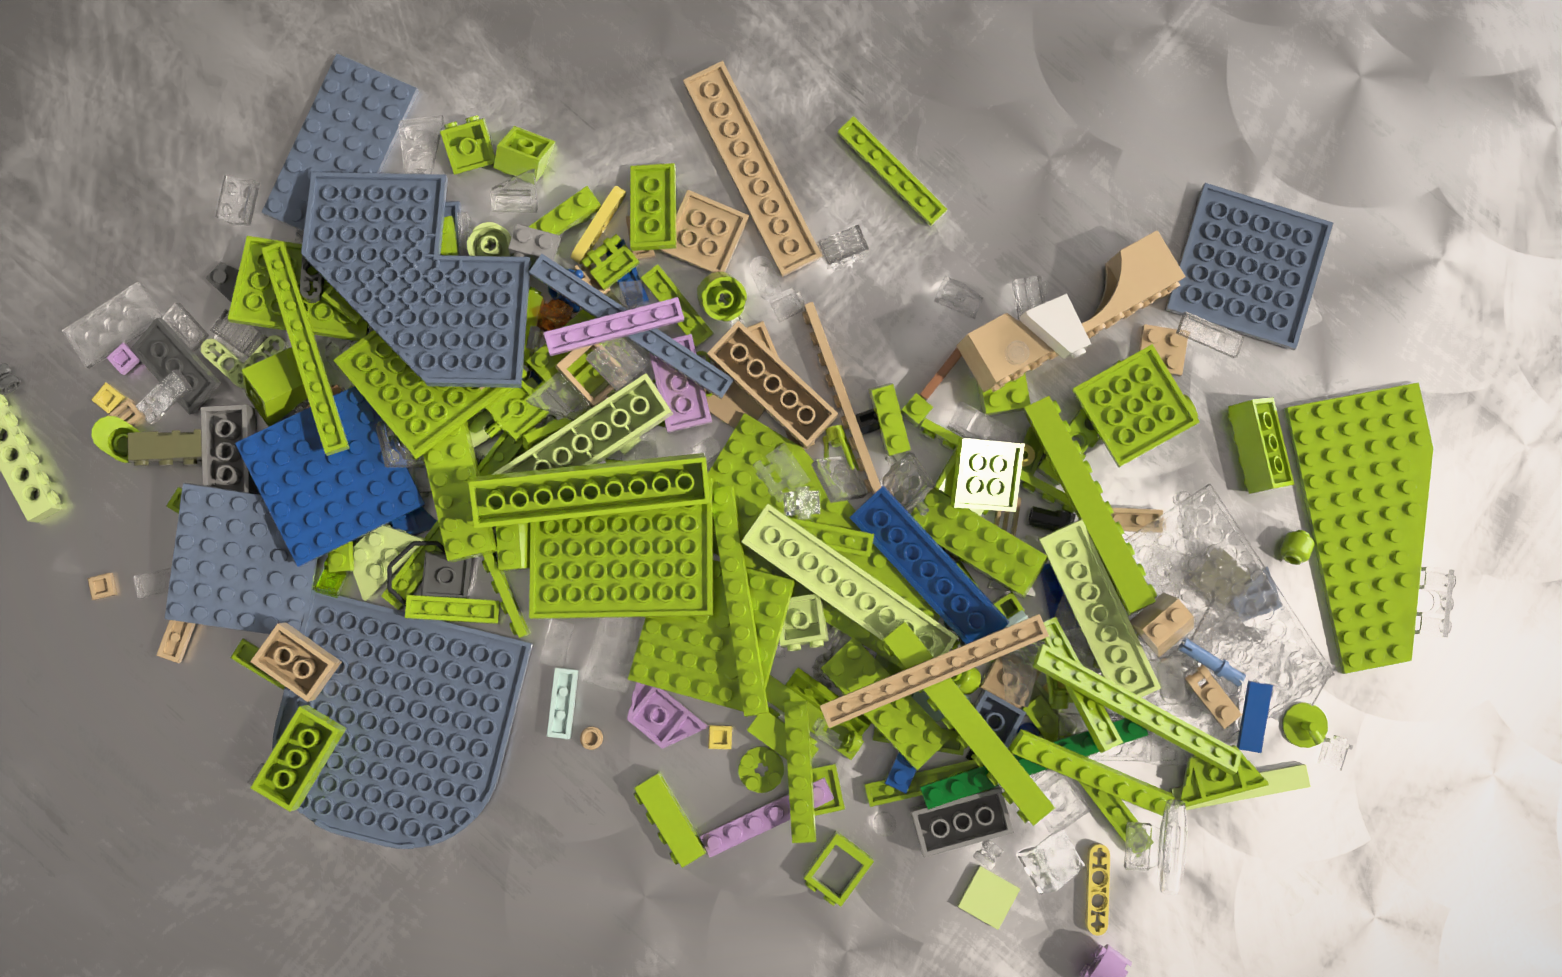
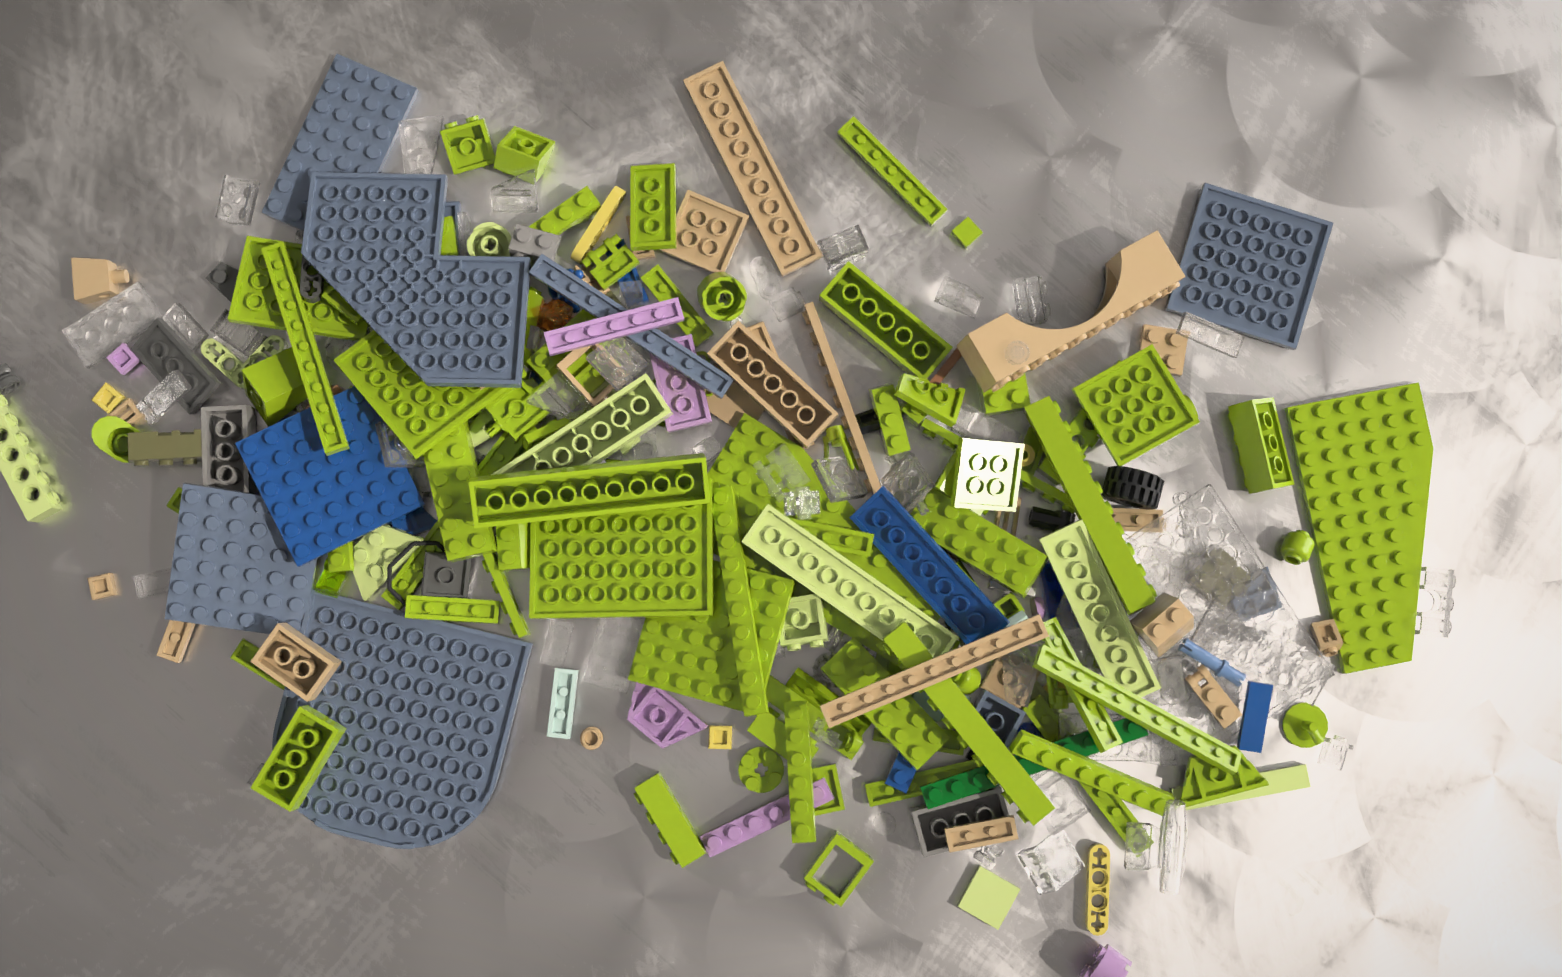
(96, 279): none -> tan torso
(884, 322): none -> lime brick
(933, 399): none -> lime wing
(966, 232): none -> lime tile
(981, 833): none -> tan plate
(1037, 607): none -> lavender tile
(1058, 327): white slope -> none
(1132, 487): none -> black tyre
(1327, 637): none -> tan bracket

